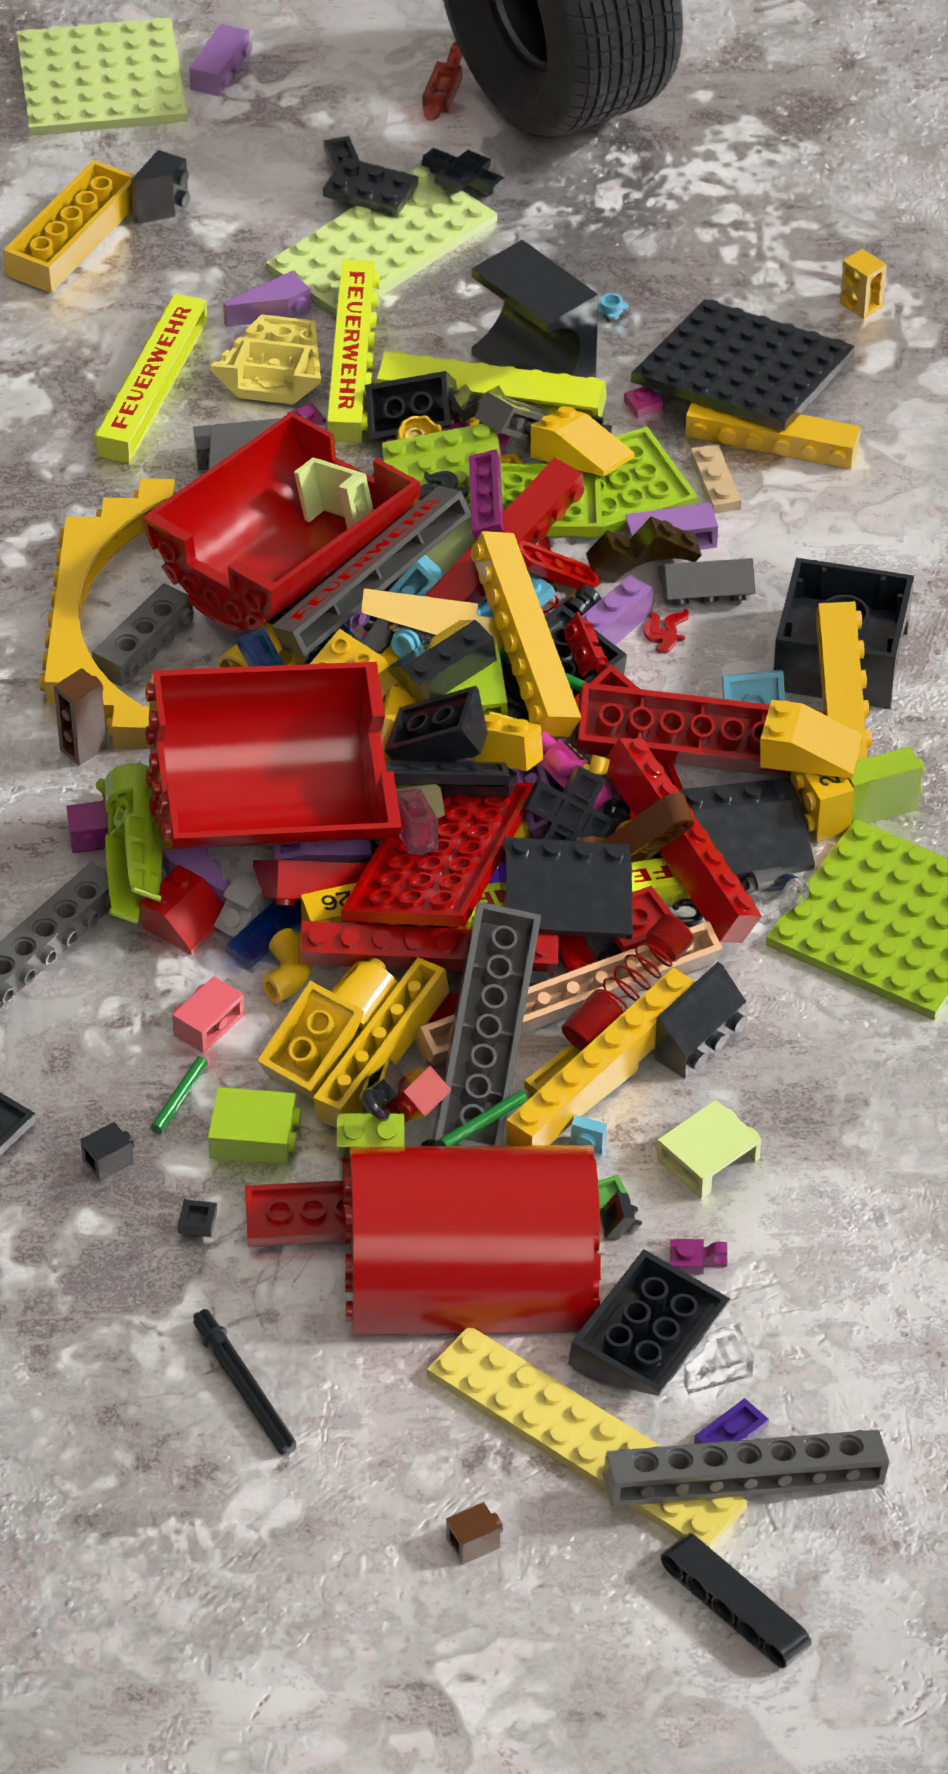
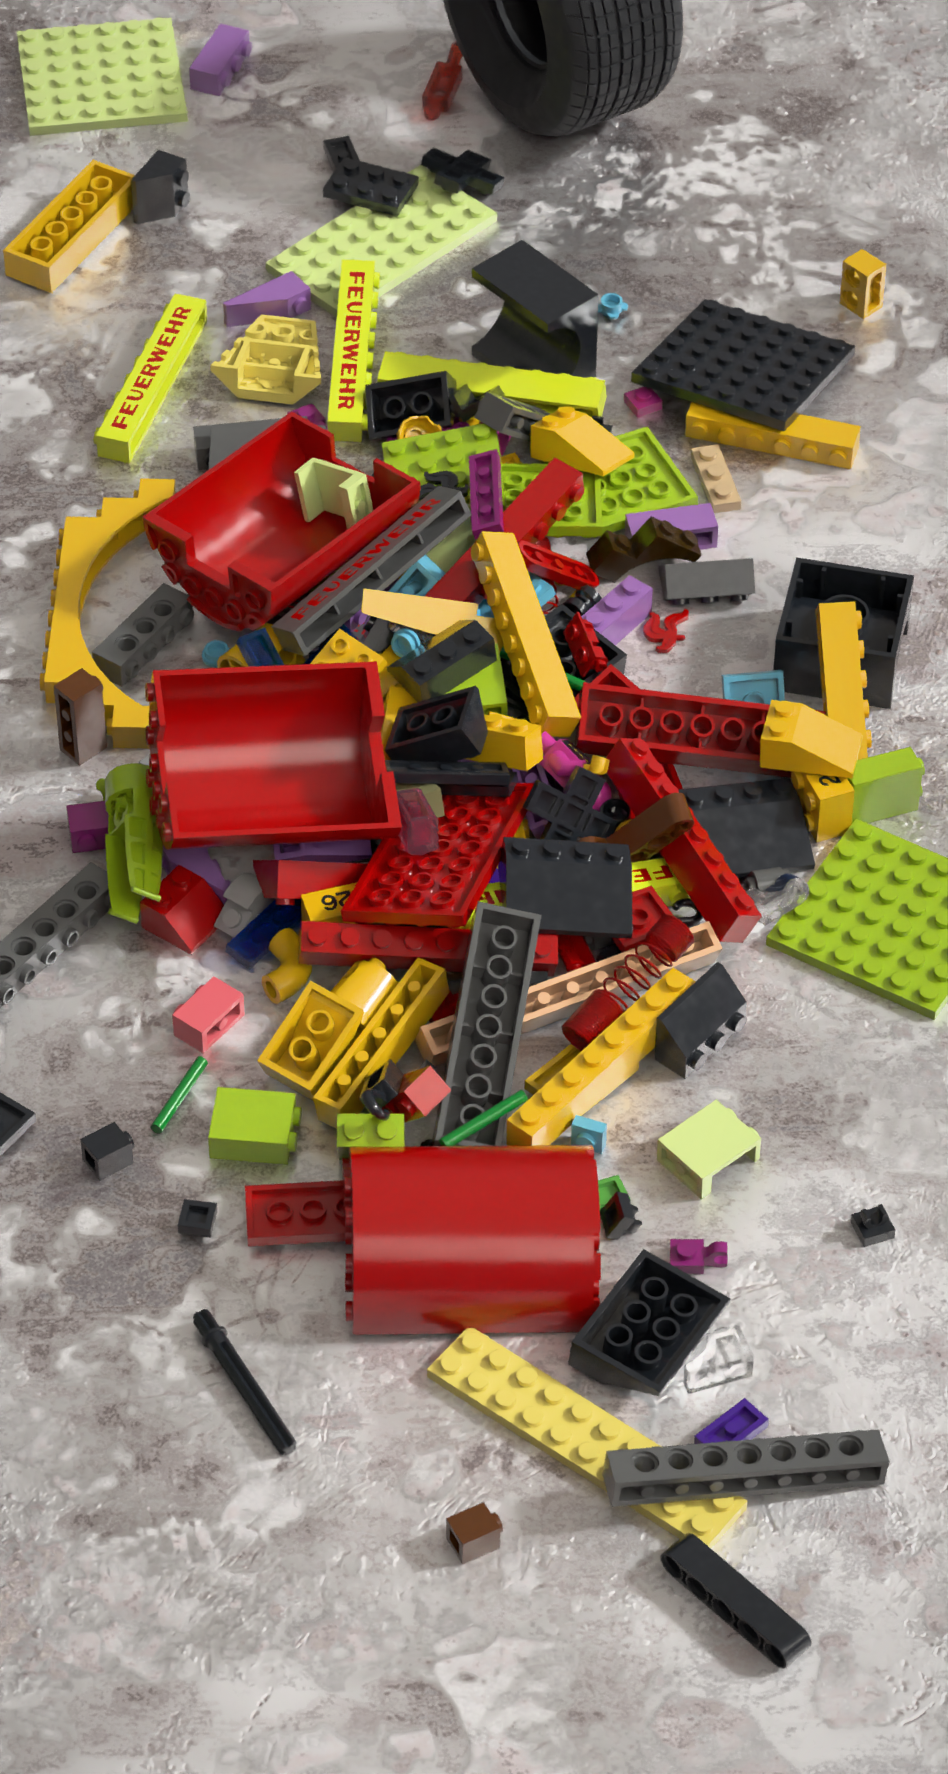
(213, 651): none -> medium azure plate
(873, 1225): none -> black tile

